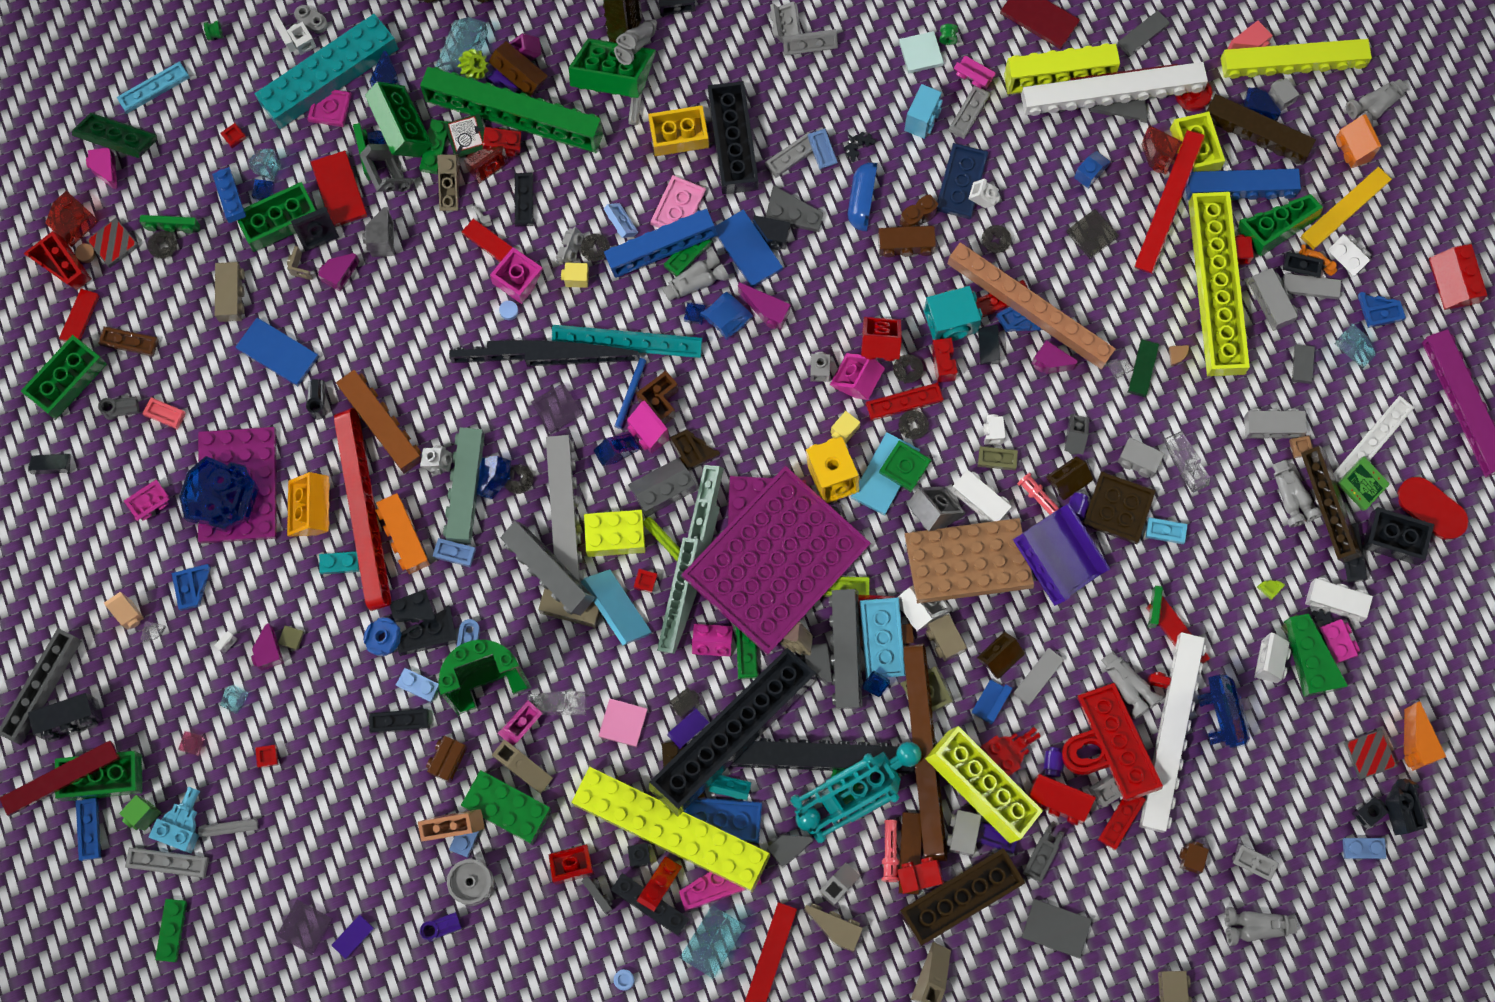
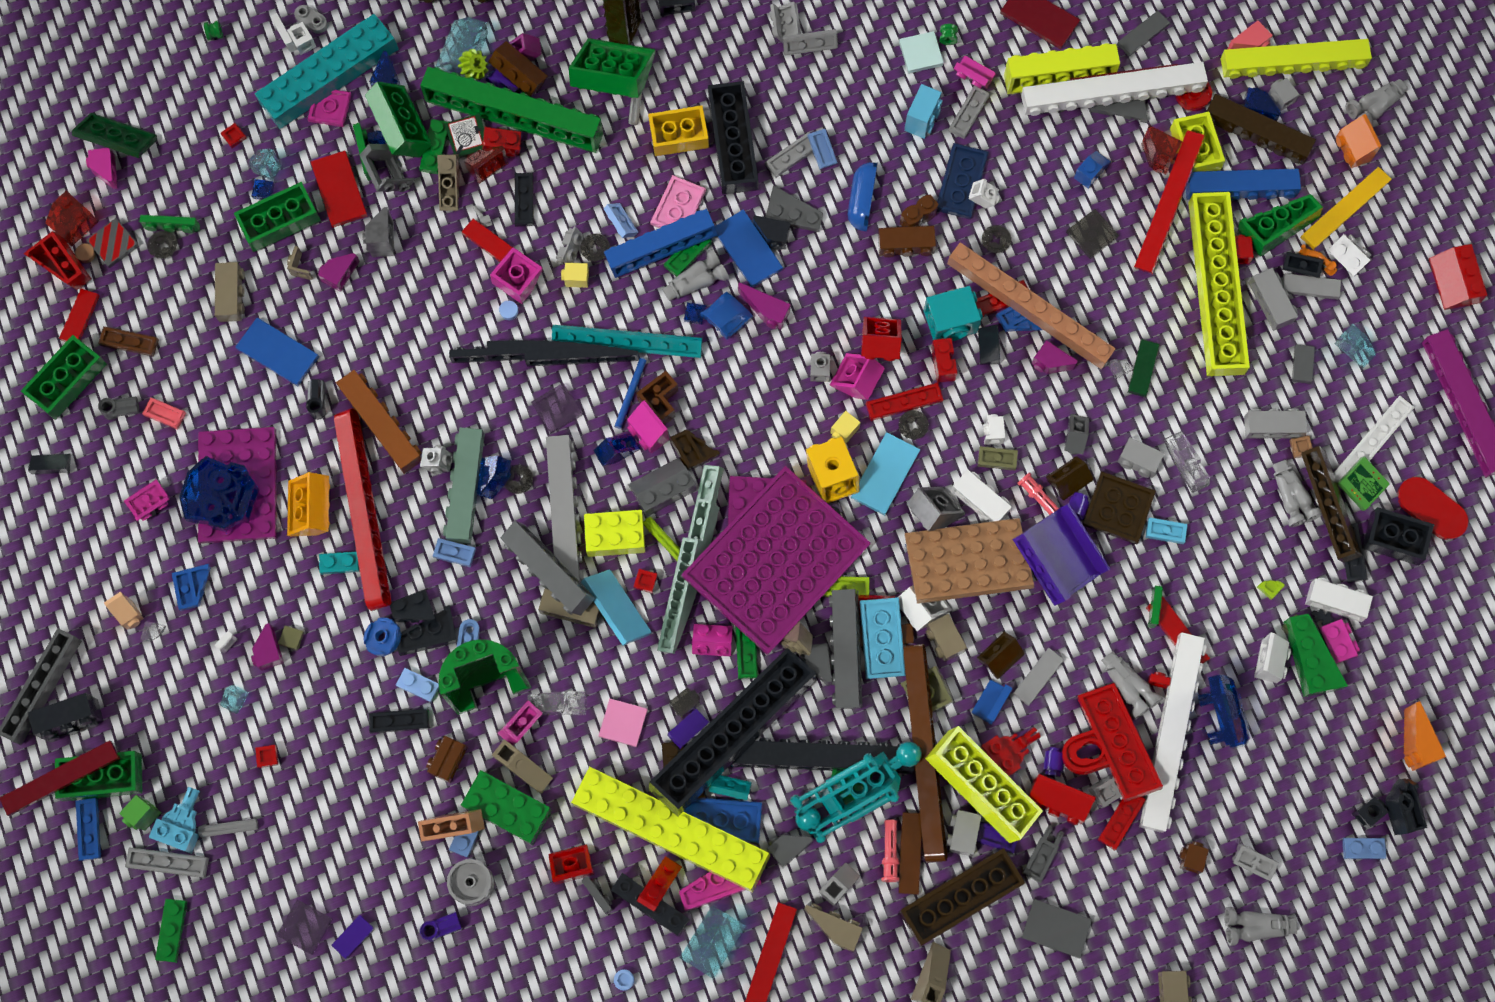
(153, 87): medium azure tile -> none
(191, 743): clear pink plate -> none
(229, 195): blue plate -> none
(315, 229): black plate -> none
(403, 534): orange brick -> none
(633, 40): light grey piece -> none
(639, 855): black brick -> none
(852, 147): black animal -> none
(876, 683): clear blue plate -> none
(905, 466): green tile -> none
(916, 366): clear smoke gear -> none
(920, 876): red brick -> none
(1177, 354): medium nougat tile -> none
(1370, 754): tile -> none
(1380, 310): blue wing -> none

